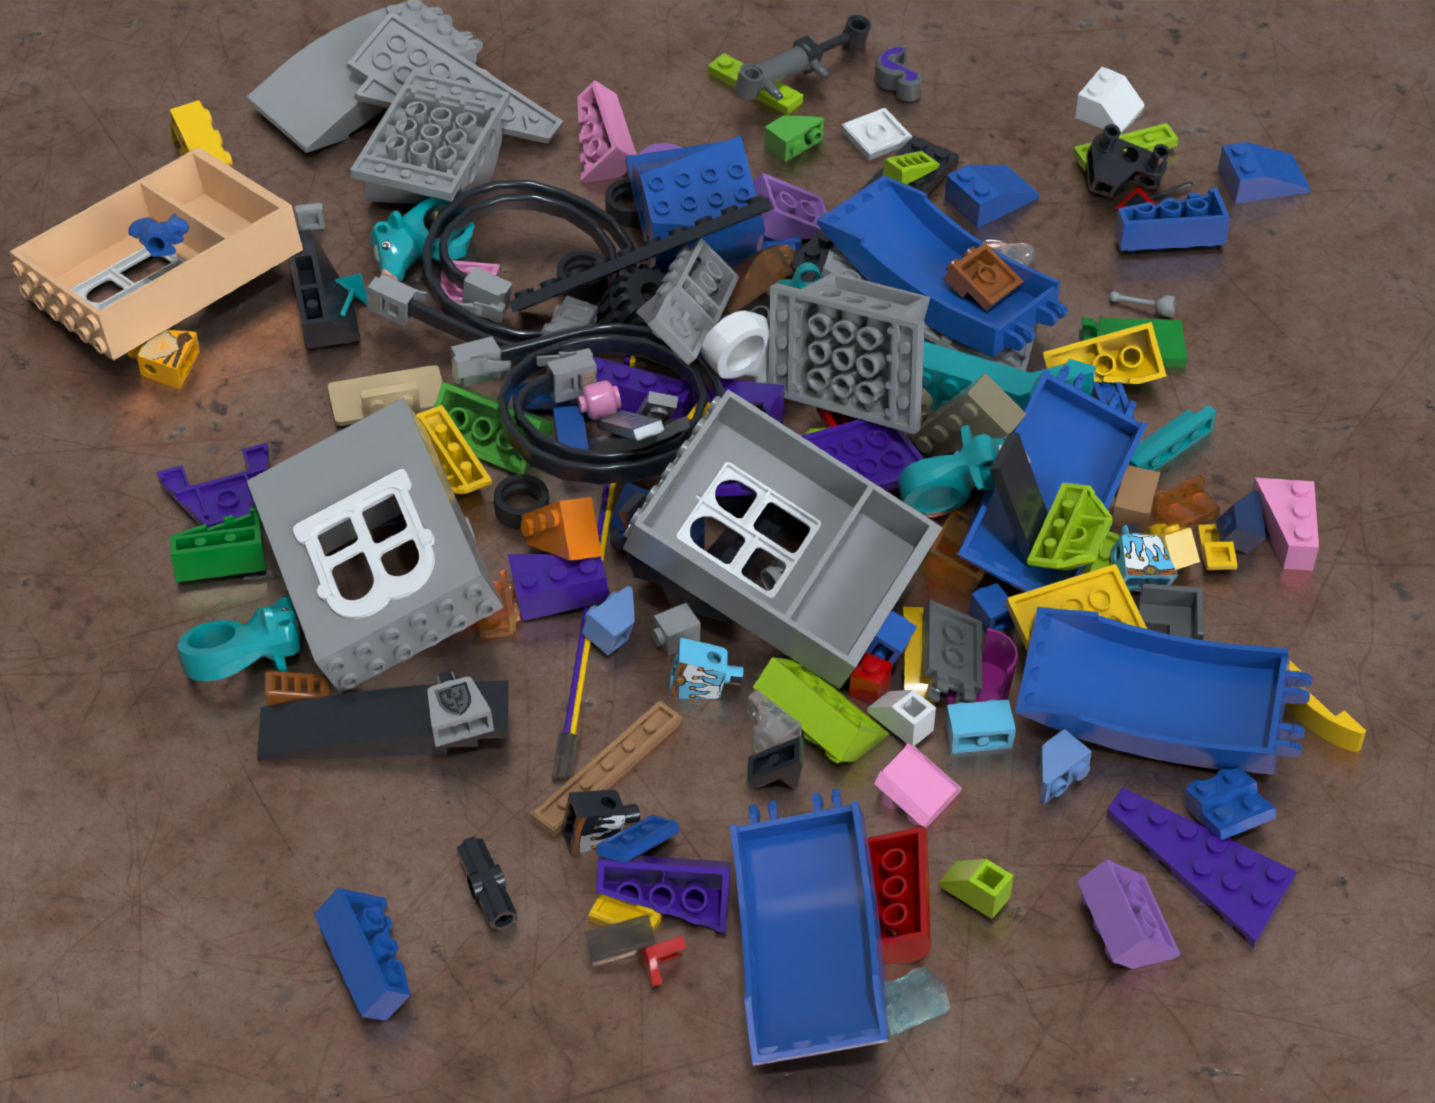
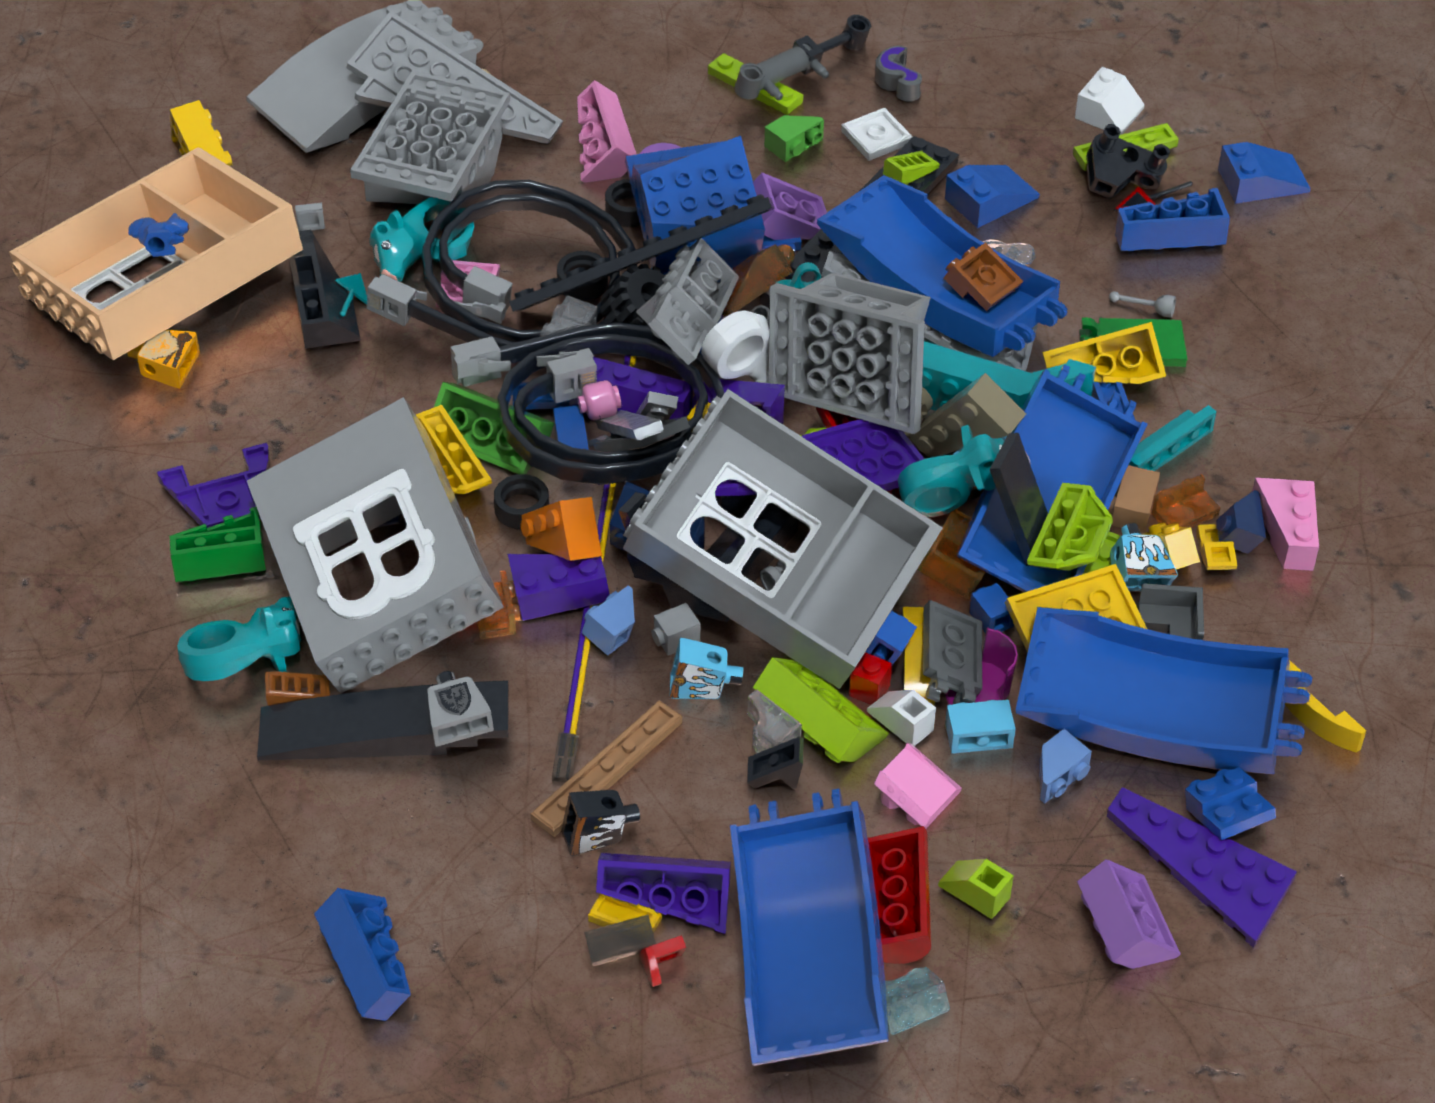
(363, 396): tan bracket -> none
(487, 883): black piece -> none
(637, 838): blue tile -> none

